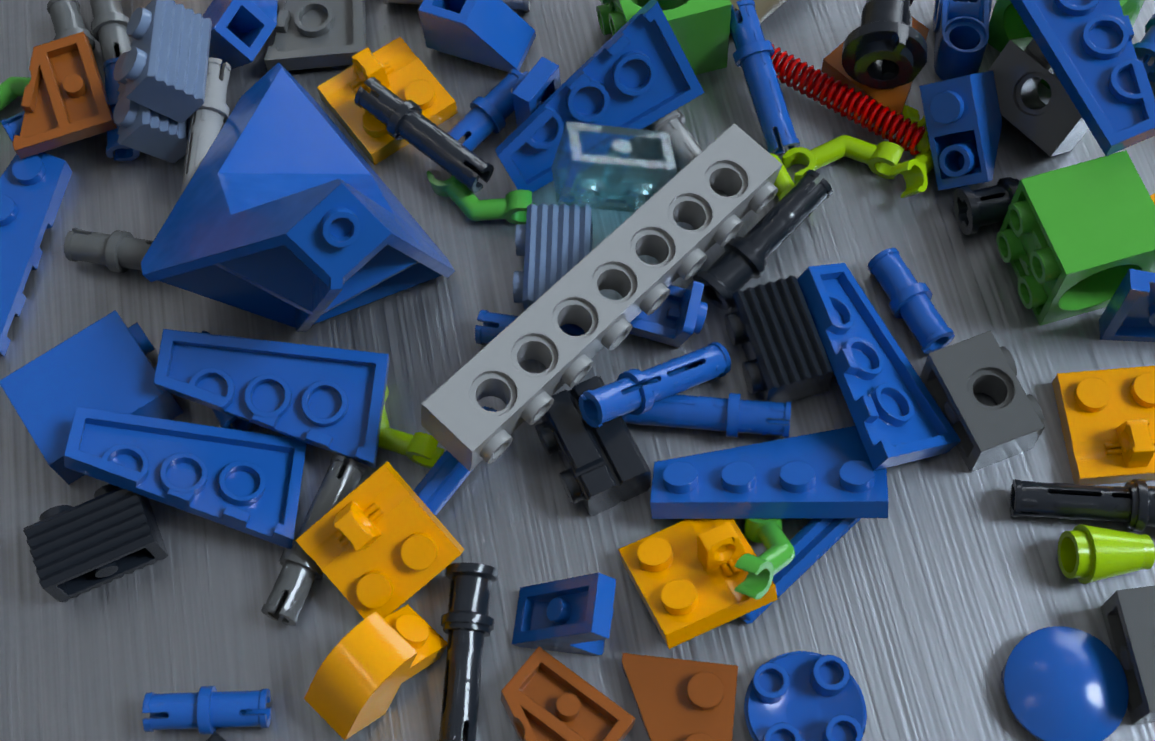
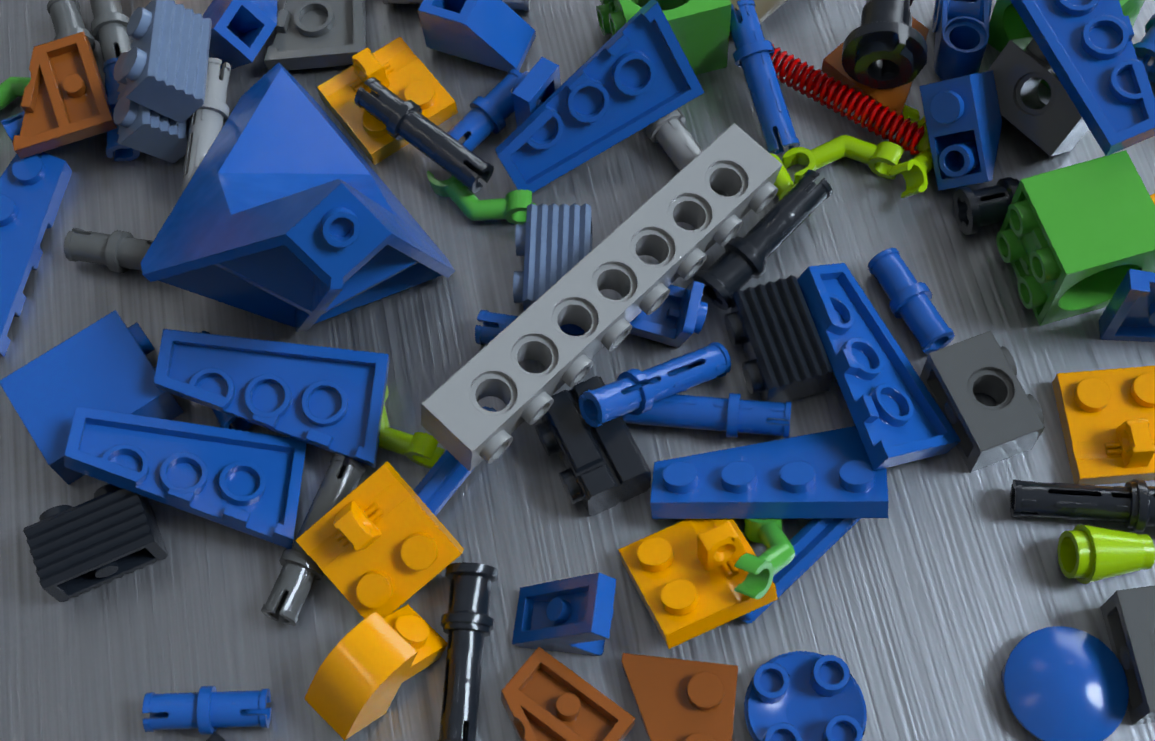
(611, 166): clear light blue brick -> none

